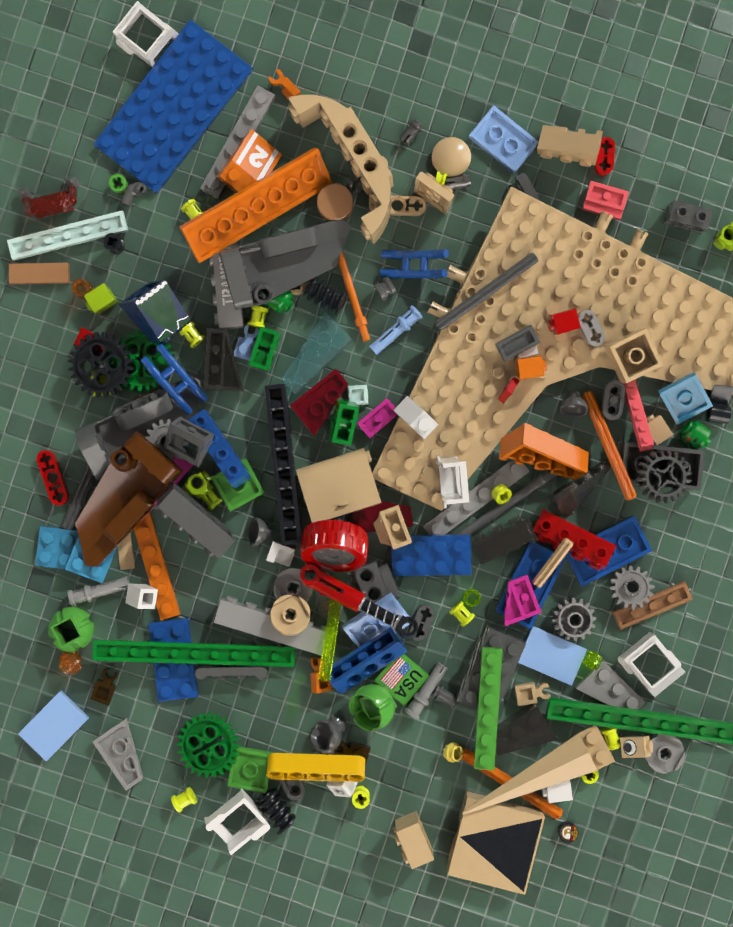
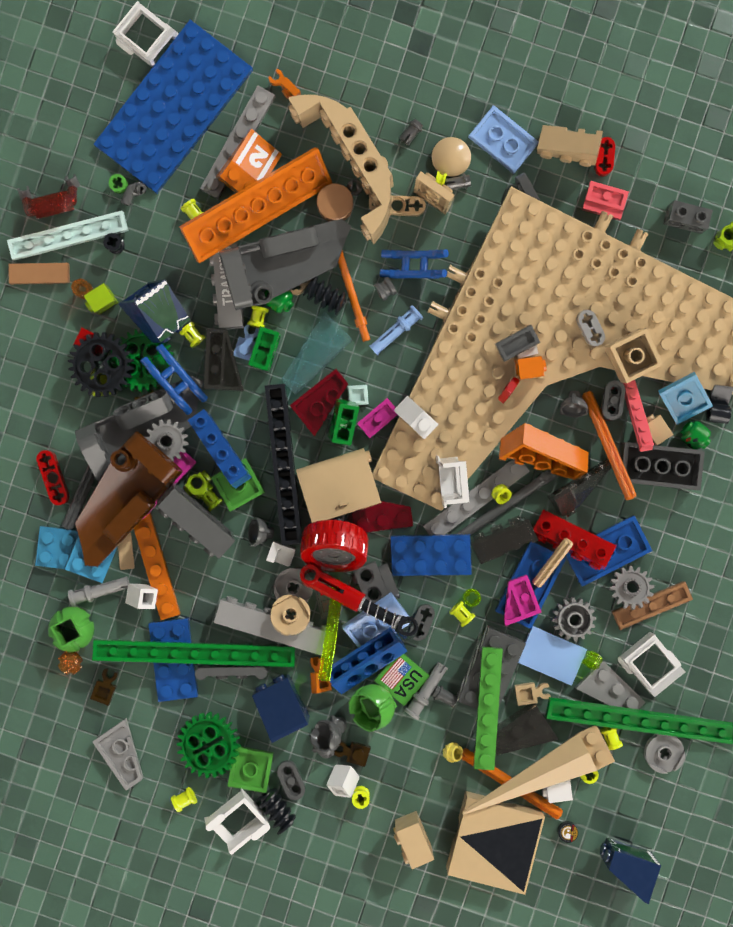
(53, 725): light blue tile -> none
(192, 434): dark grey tile -> none
(280, 707): none -> dark blue slope
(316, 767): yellow beam -> none
(392, 528): tan slope -> none
(486, 291): dark grey axle -> none
(563, 321): red brick -> none
(632, 866): none -> dark blue slope
(636, 746): tan brick -> none
(658, 483): dark grey gear -> none

